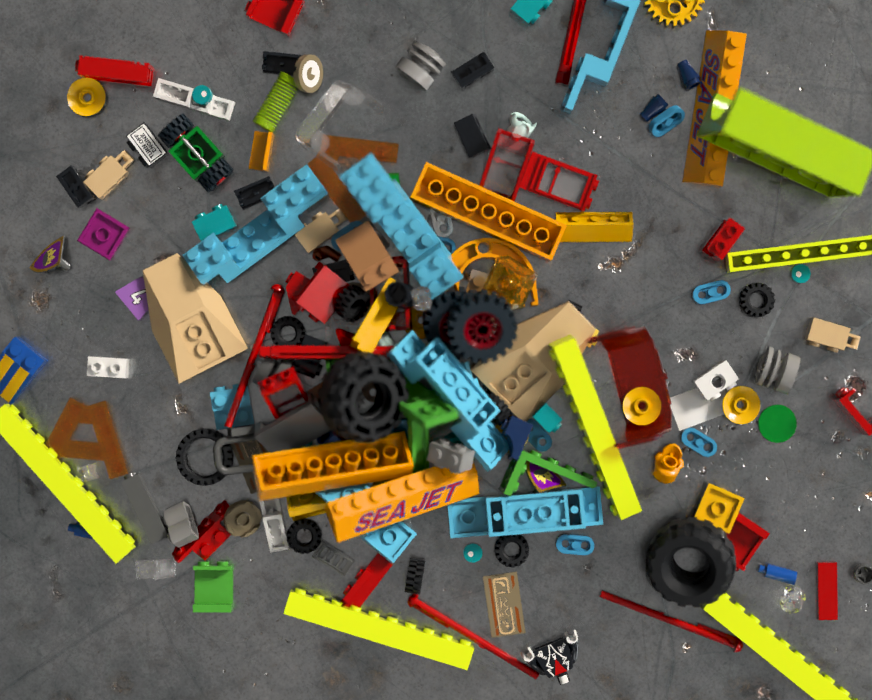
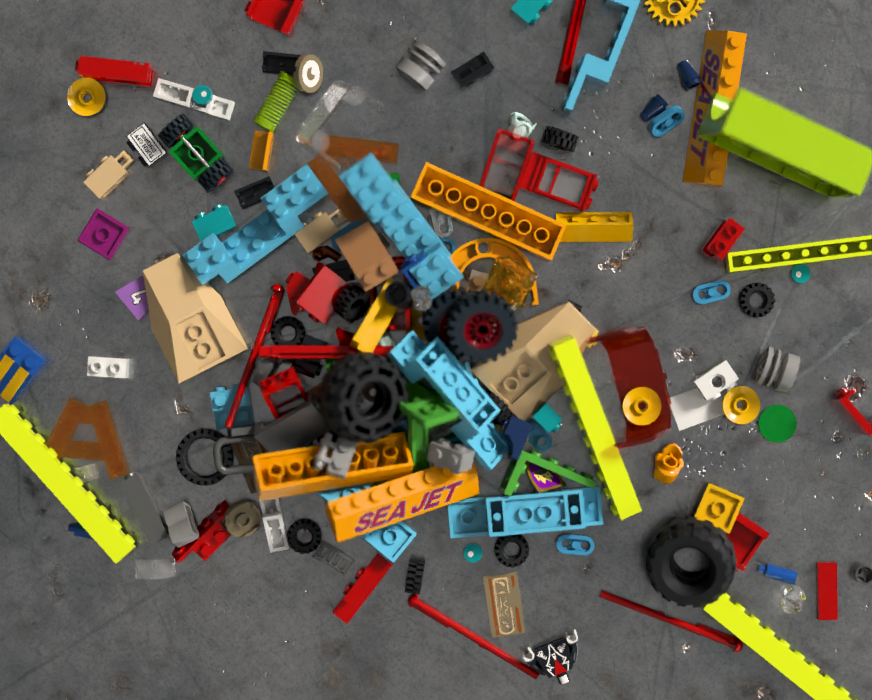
(51, 258): shield -> none
(75, 187): black hinge -> none
(213, 587): bright green panel -> none
(305, 505): yellow bracket -> none
(341, 458): none -> light grey plate
(378, 629): neon yellow brick -> none
(410, 262): none -> blue bracket
(472, 135): black hinge -> none
(560, 138): none -> black tyre
(698, 442): dark azure plate -> none
(830, 335): tan brick -> none

